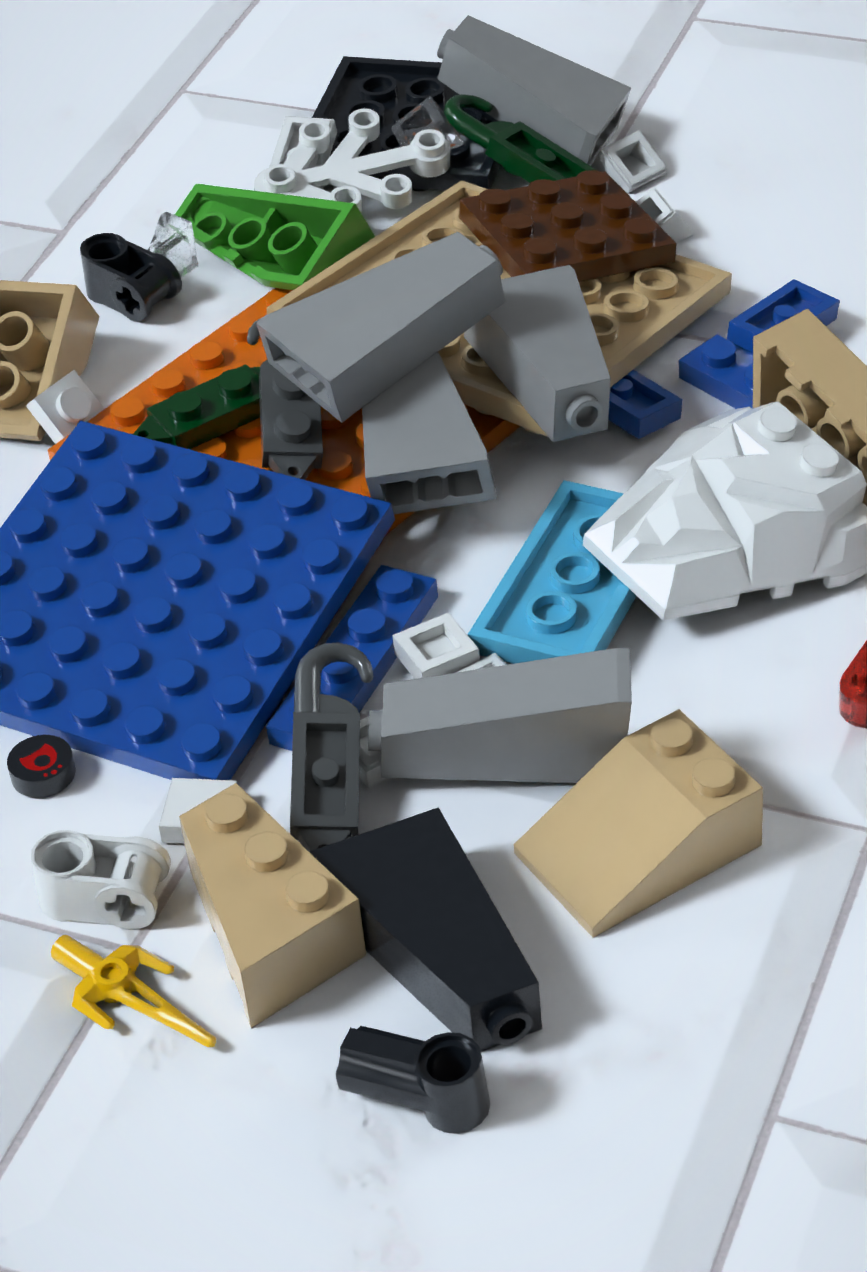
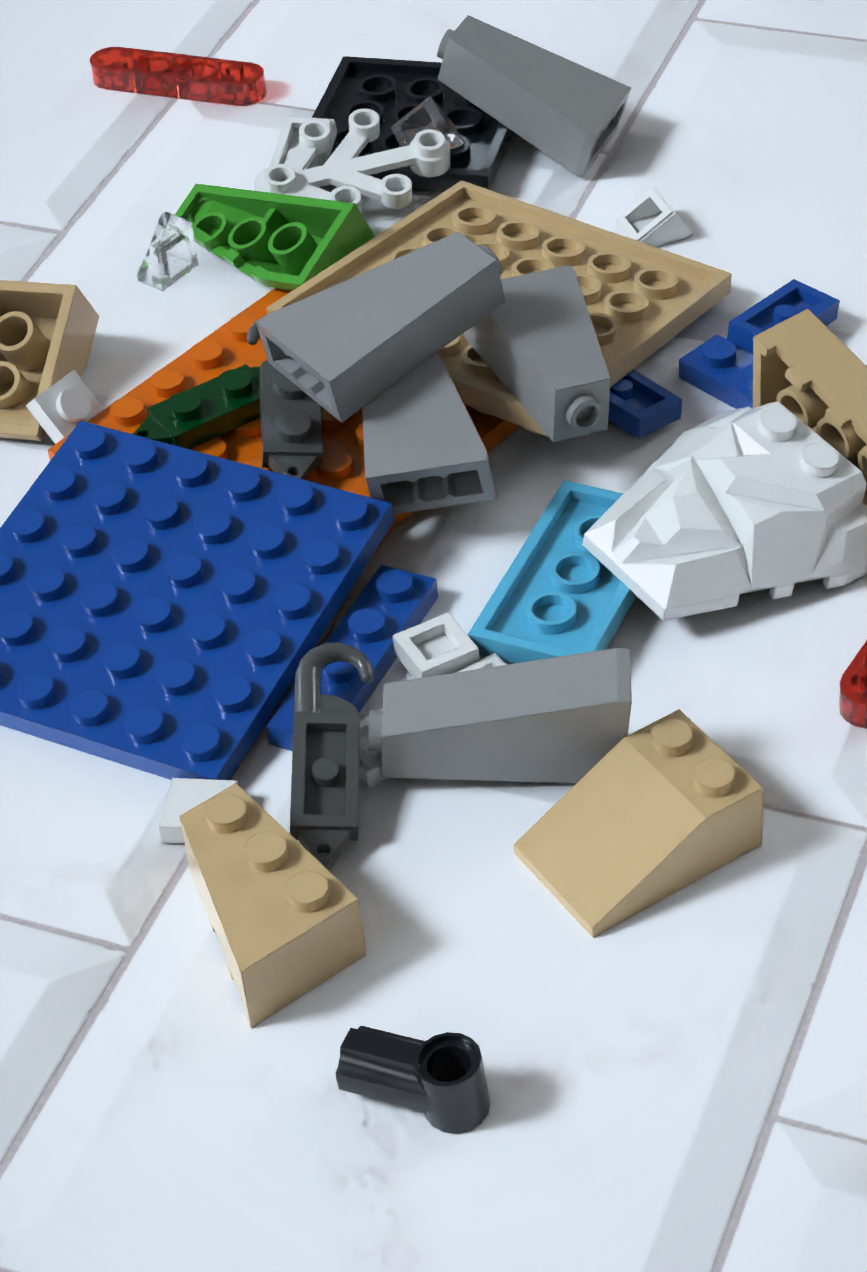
(41, 766): black tile -> none
(94, 879): white piece -> none
(115, 980): yellow piece -> none
(126, 275): black piece -> none
(178, 76): none -> clear red beam
(438, 928): black slope -> none
(513, 145): dark green plate -> none
(568, 222): reddish brown plate -> none
(630, 162): white slope -> none

